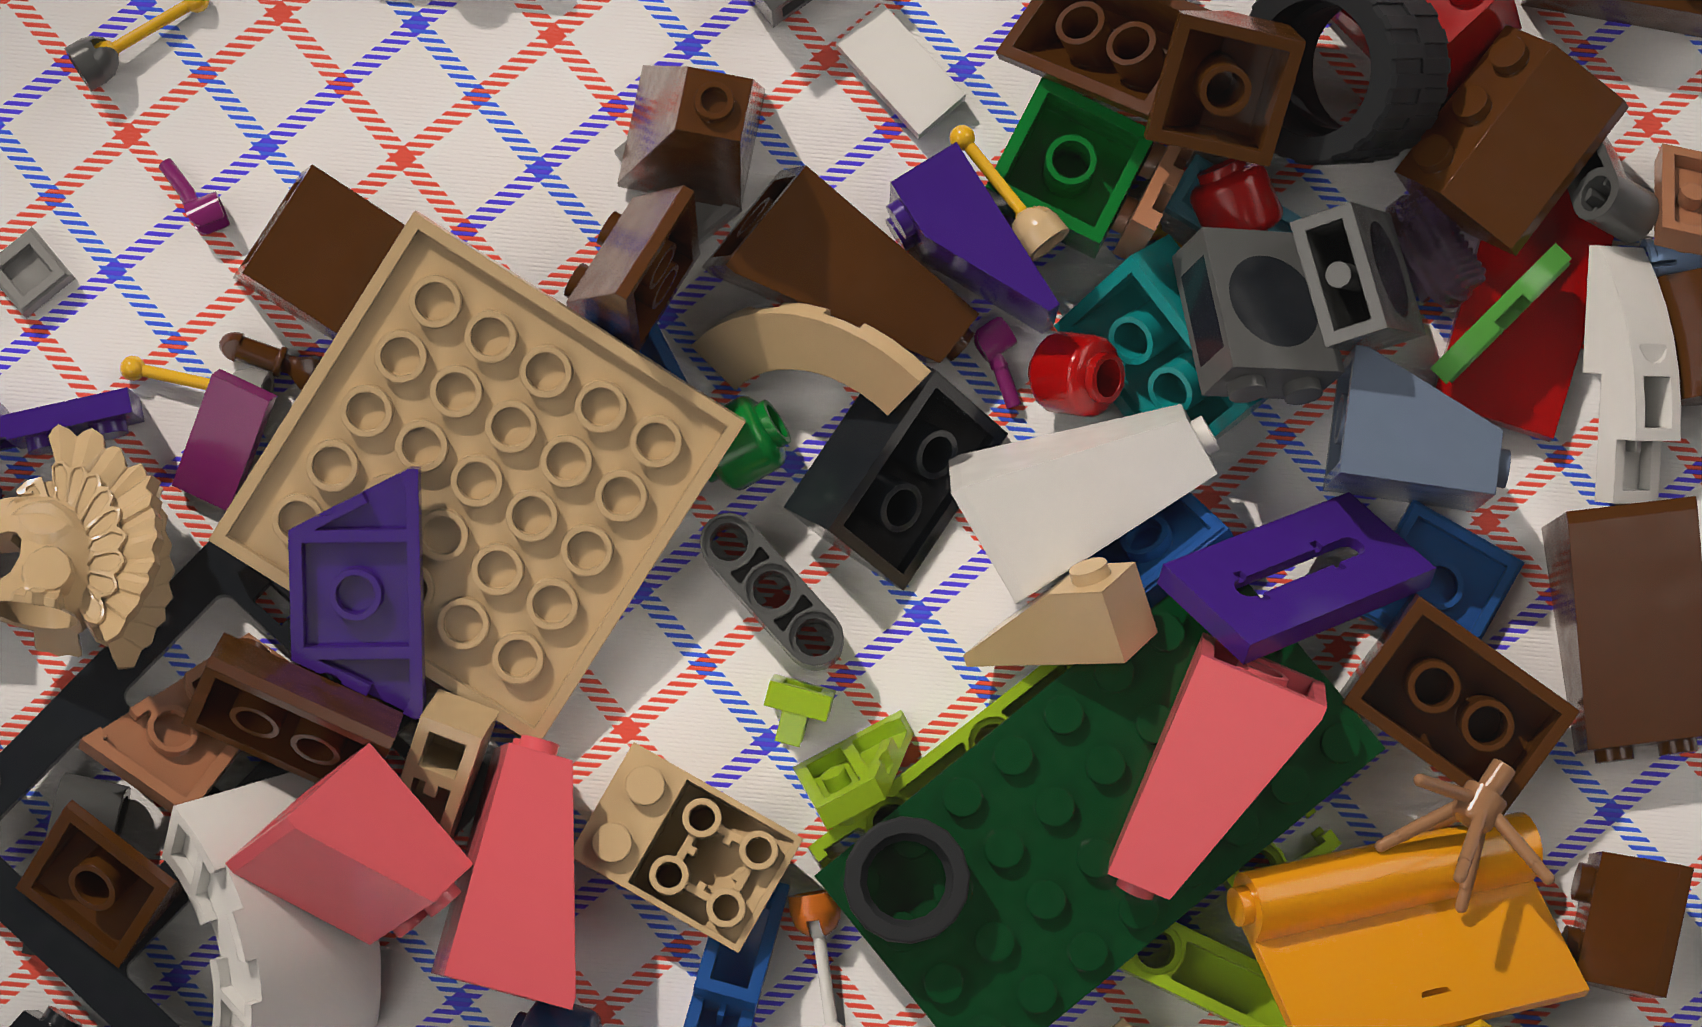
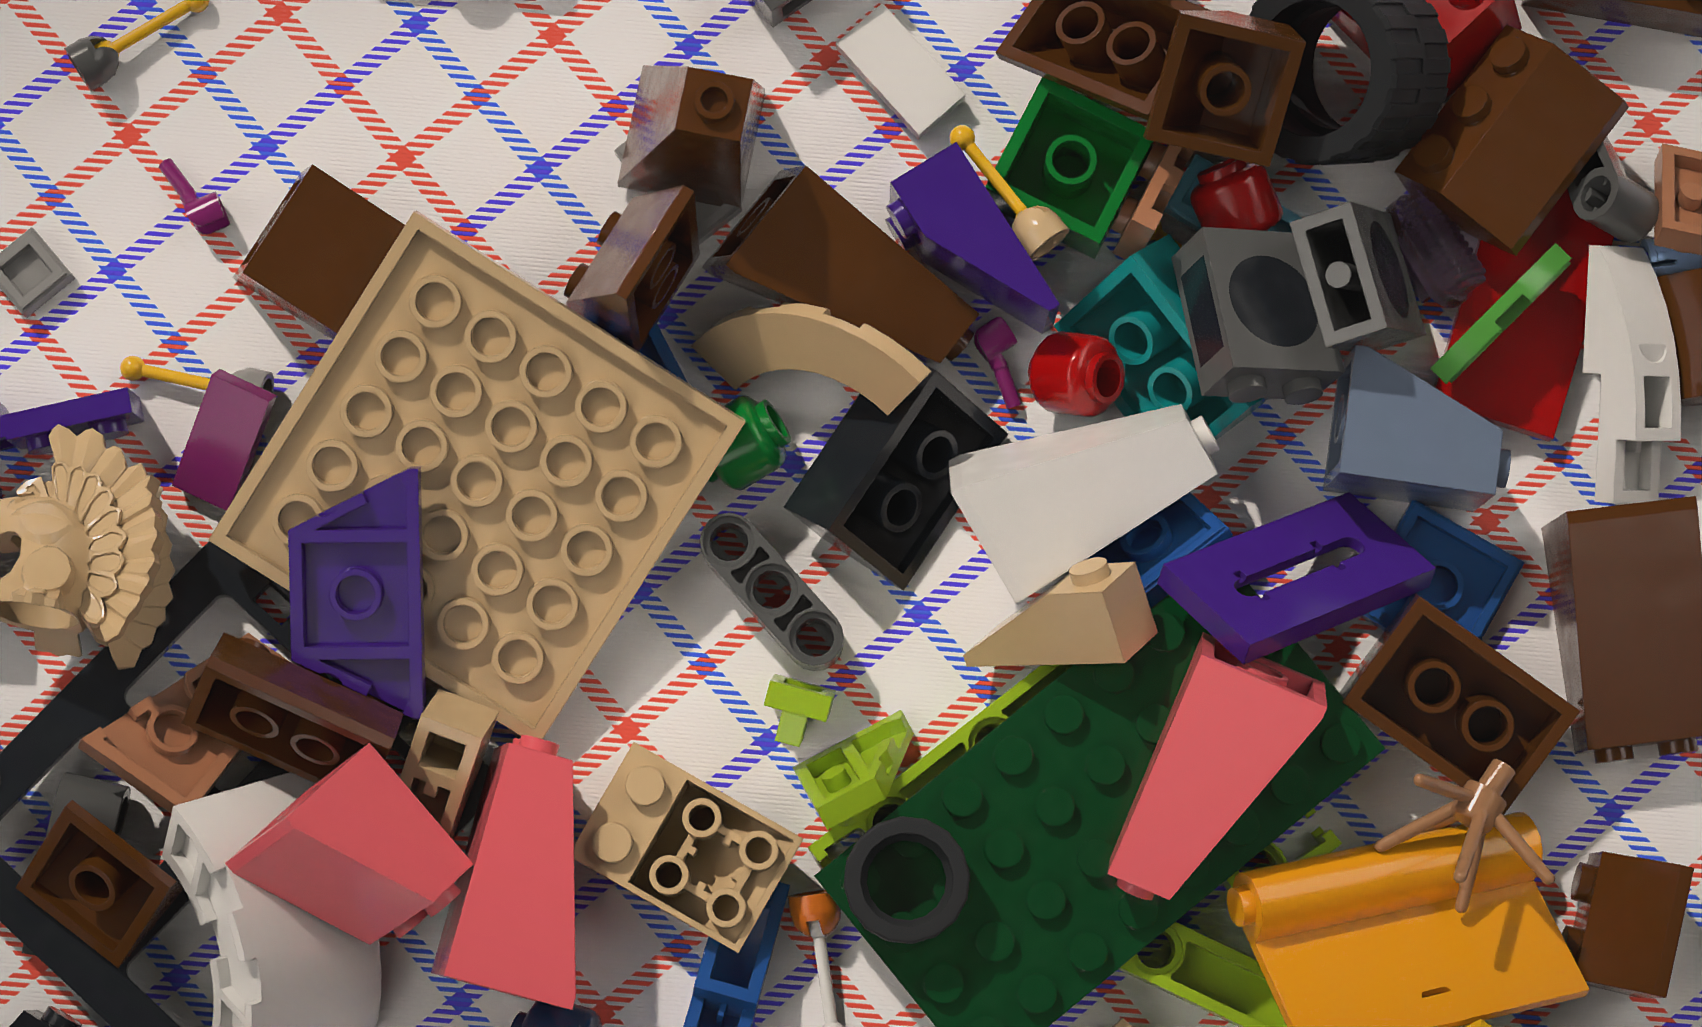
(267, 357): reddish brown piece -> none

